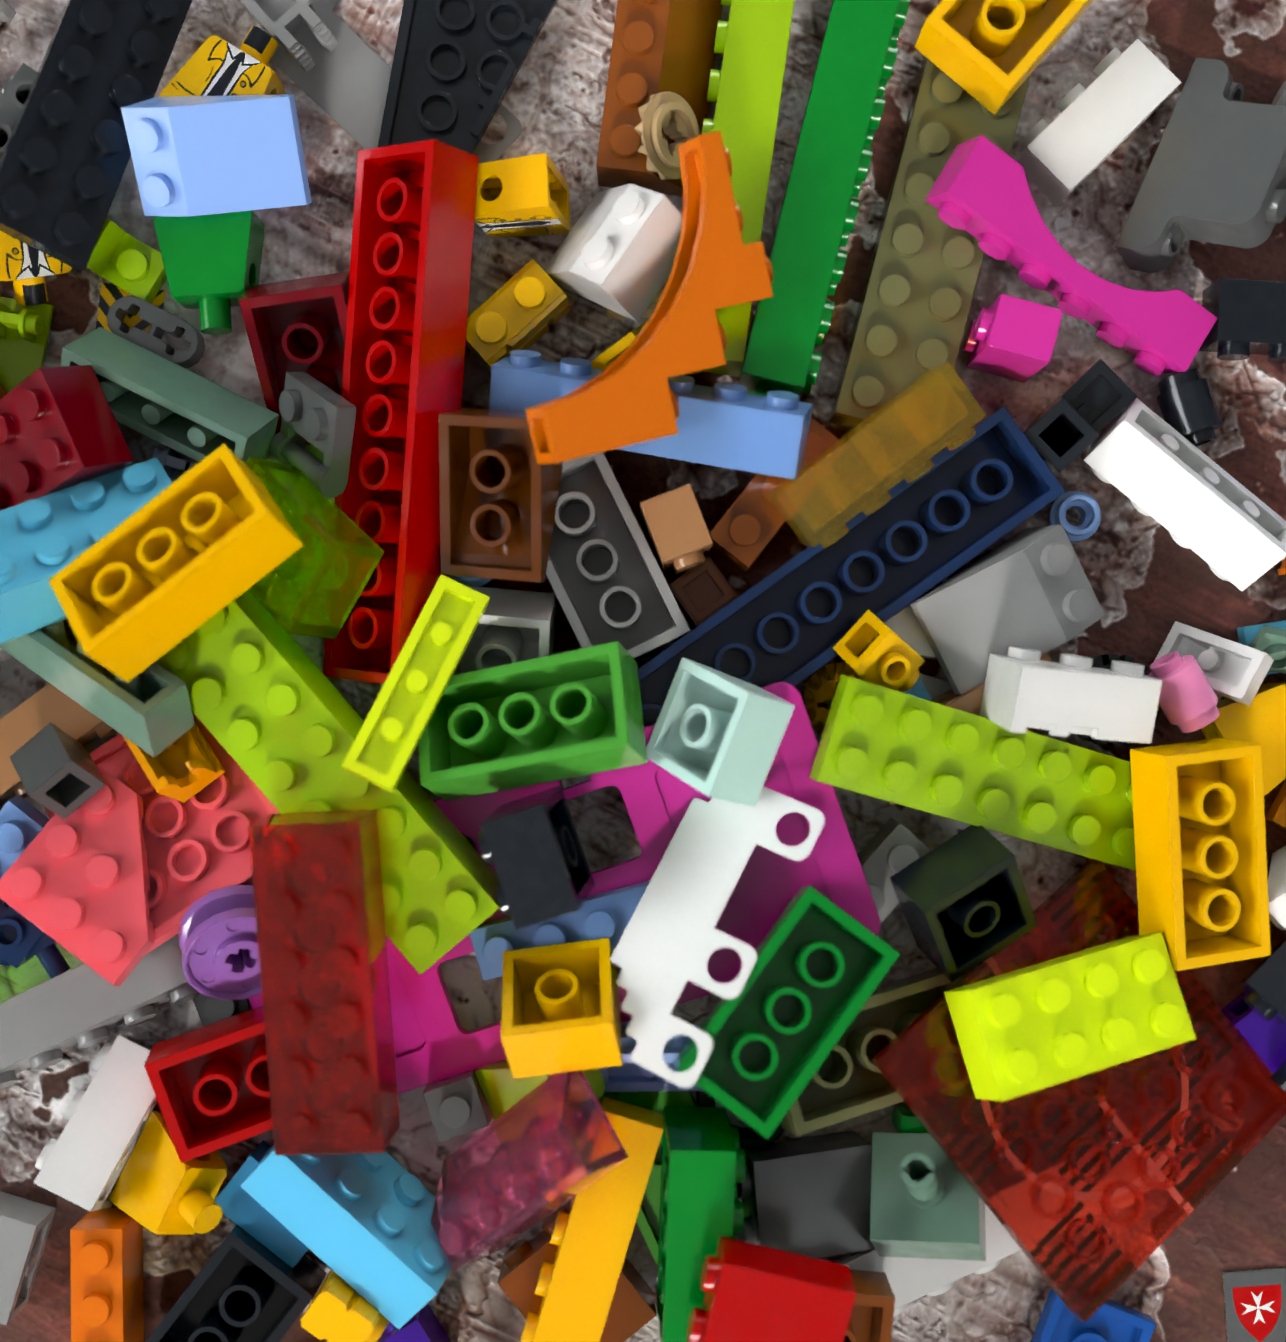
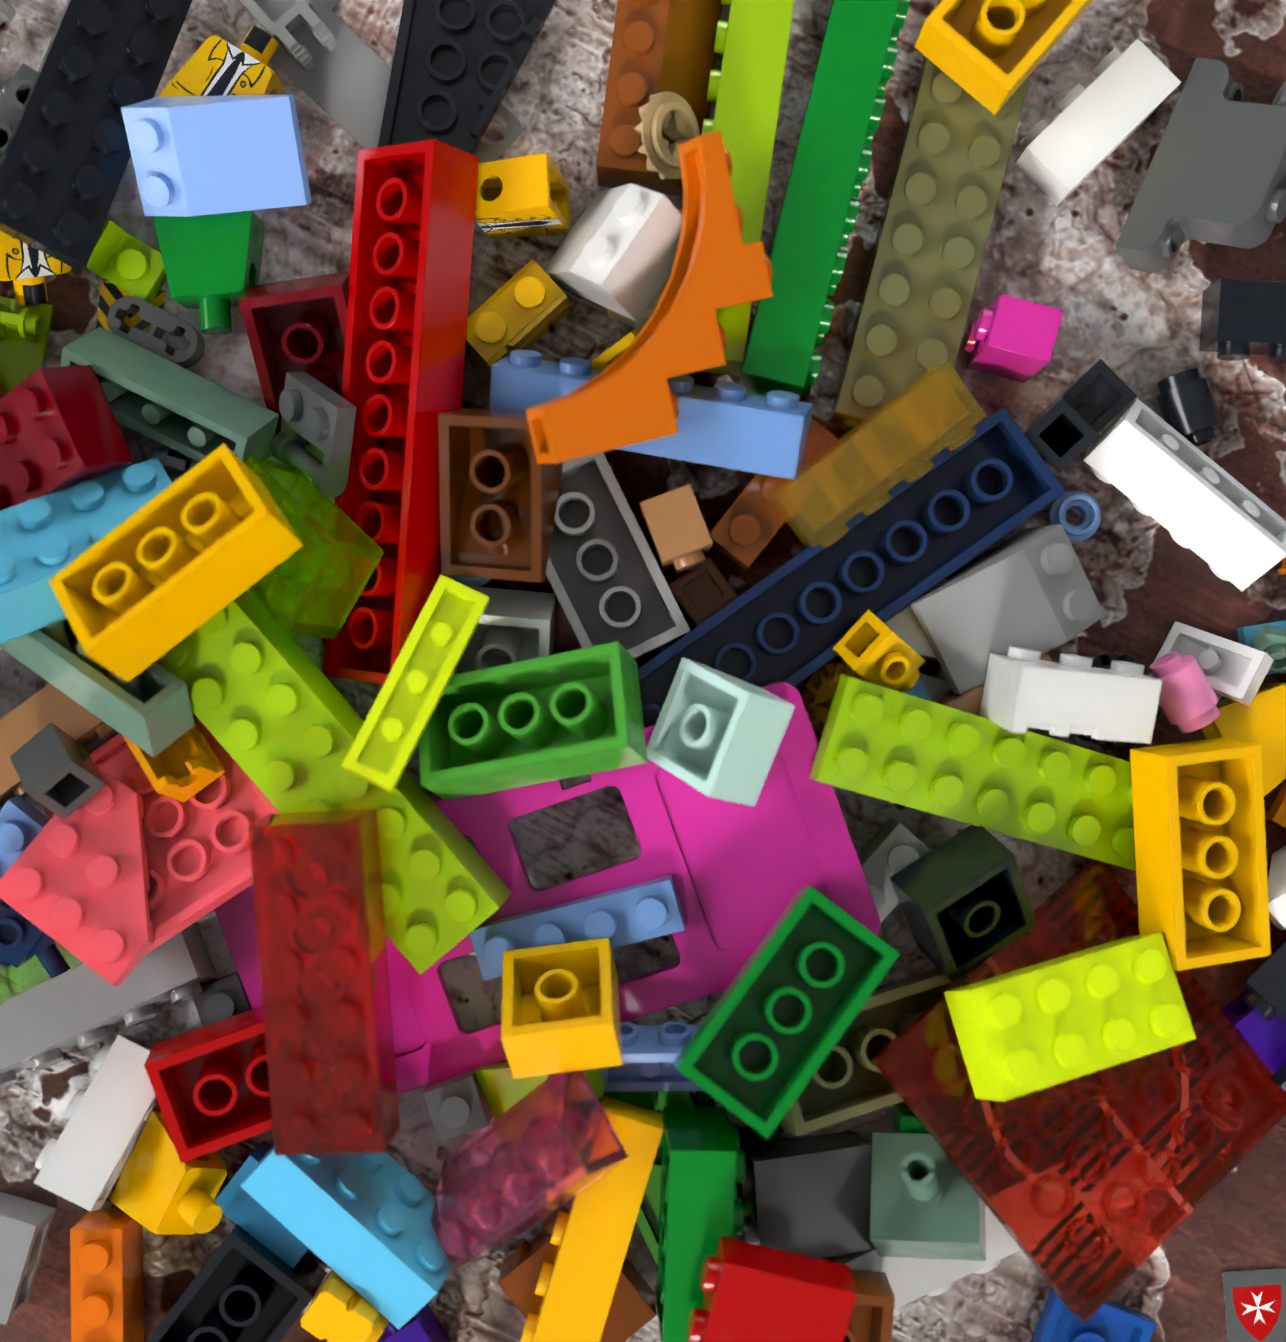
(222, 944): medium lavender wheel -> none
(536, 858): black brick -> none
(677, 919): white piece -> none
(992, 201): dark pink arch -> none

